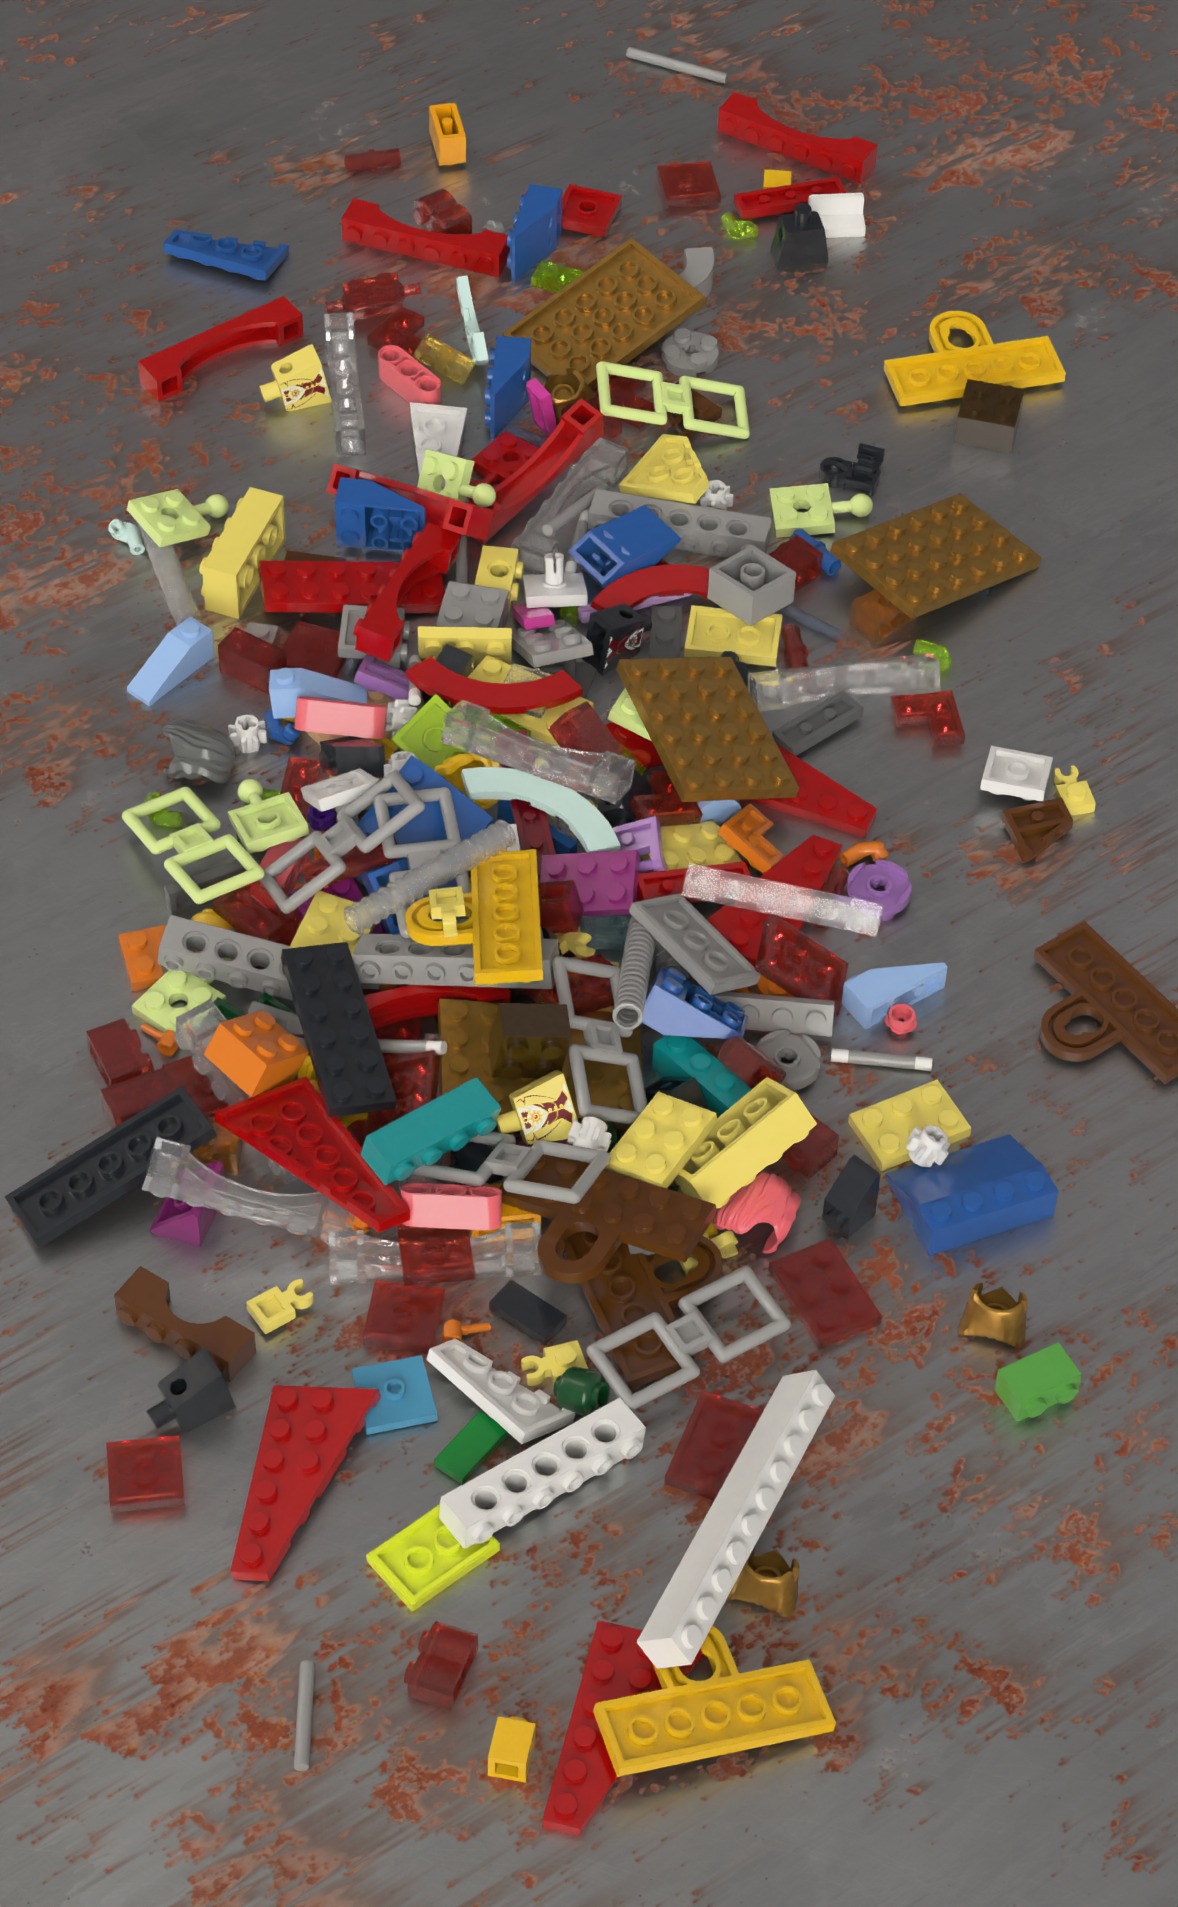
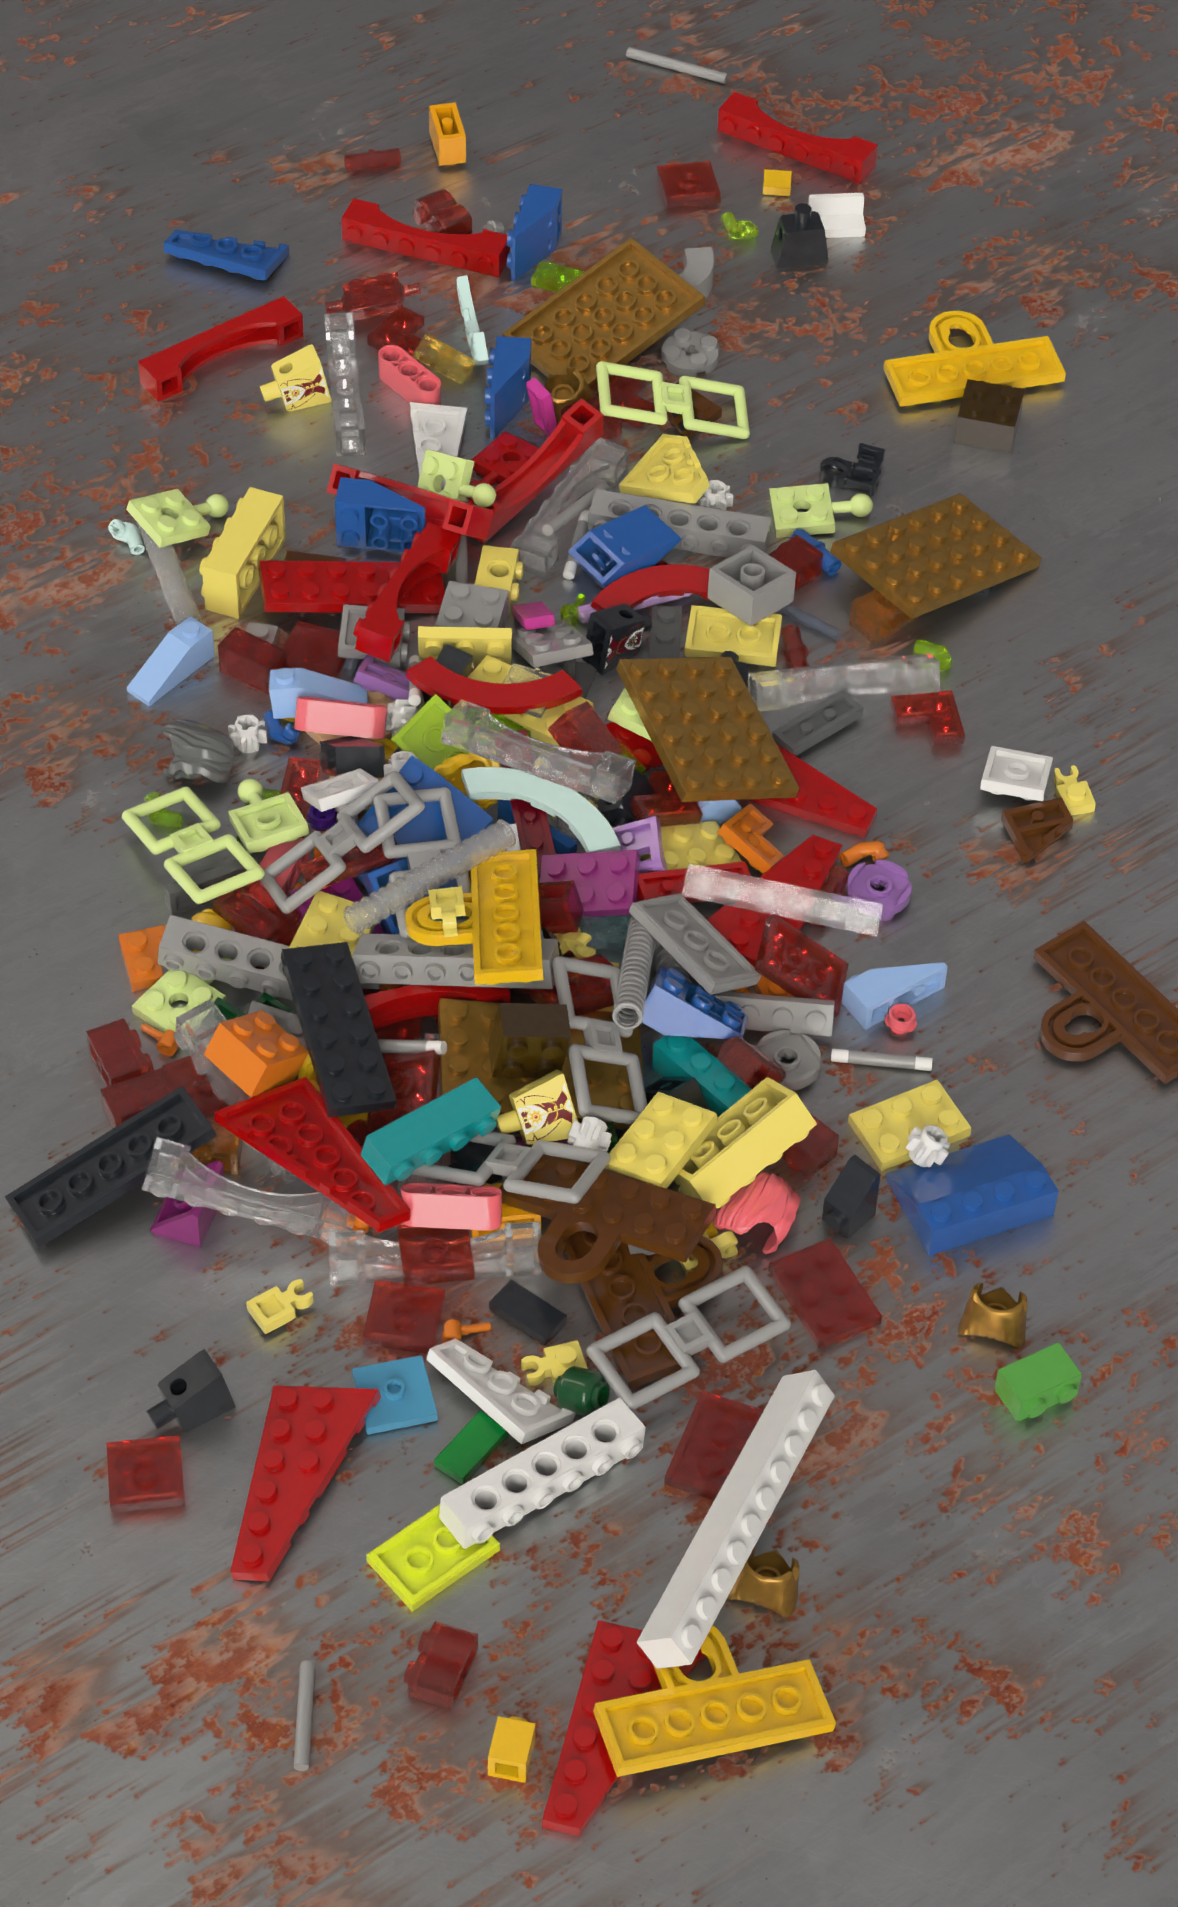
(146, 1303): reddish brown arch -> none
(554, 586): white tile -> none
(594, 222): red plate -> none
(783, 198): red plate -> none

